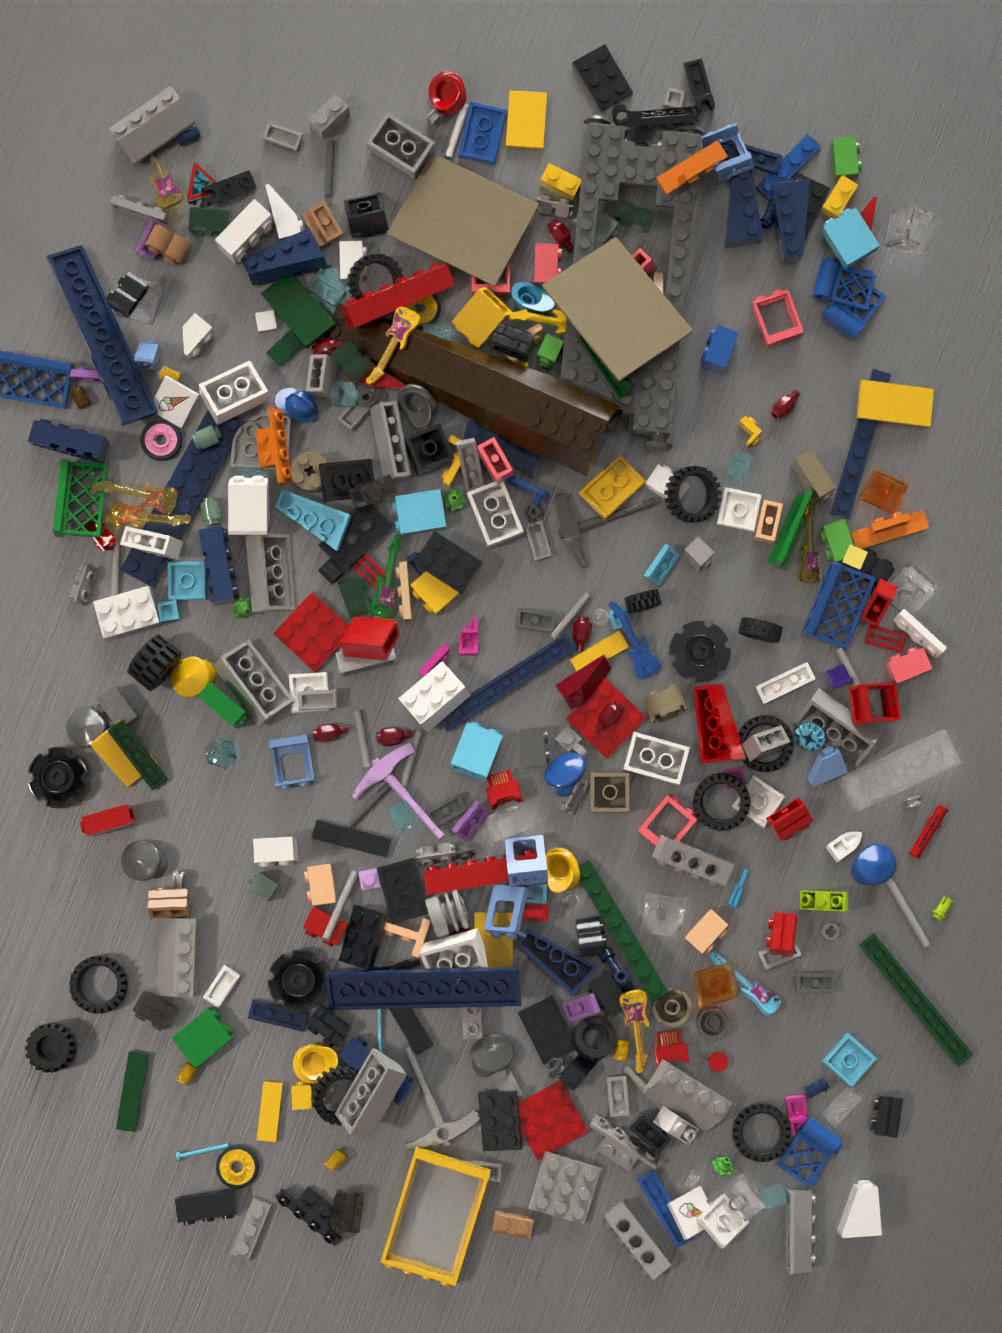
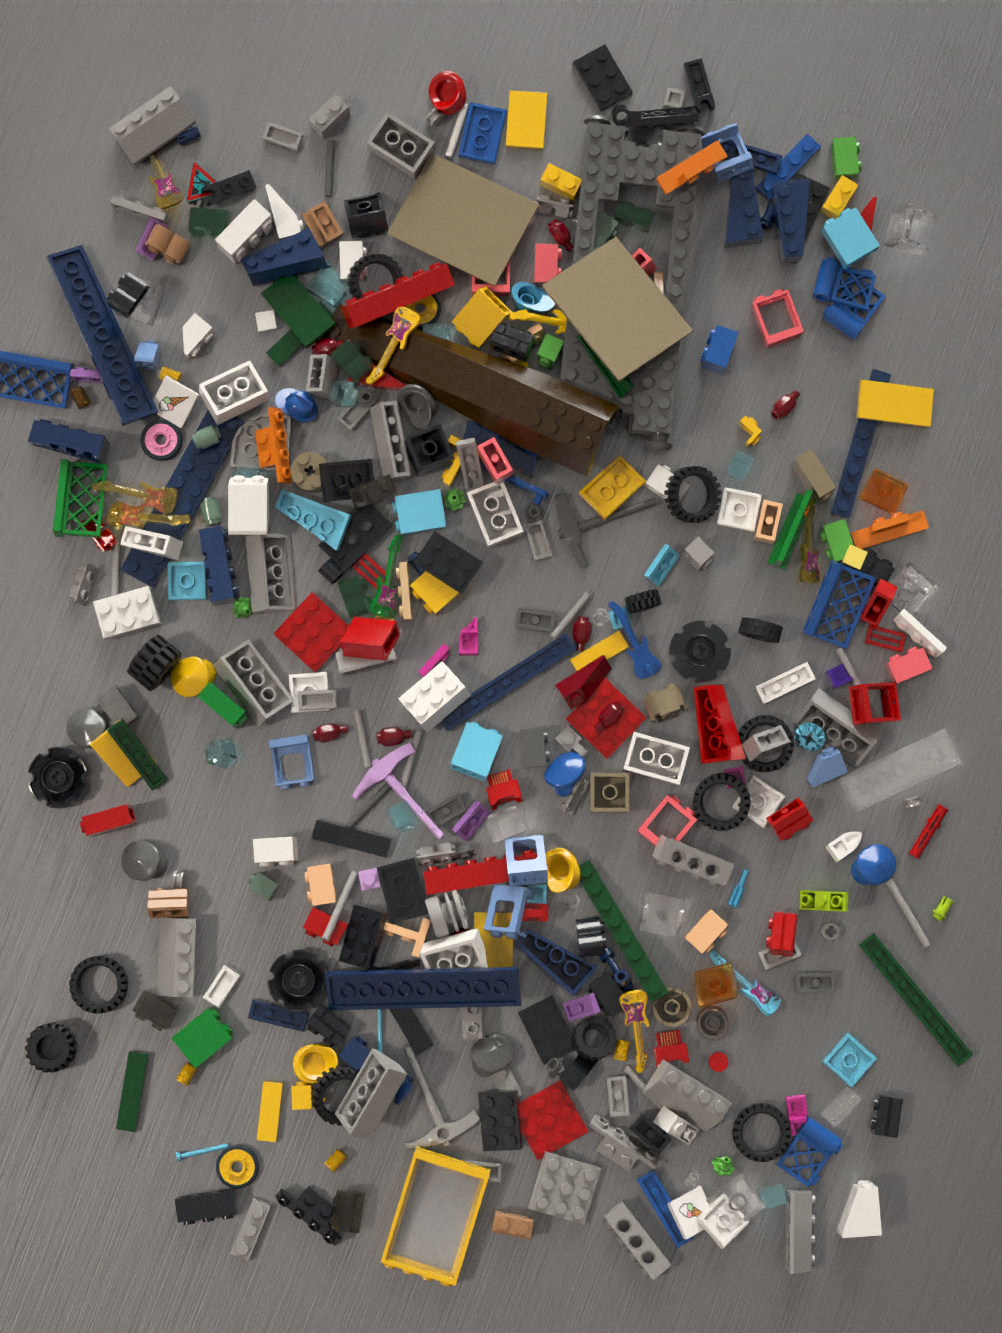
(168, 611): medium azure plate -> none
(817, 1087): dark blue pin -> none

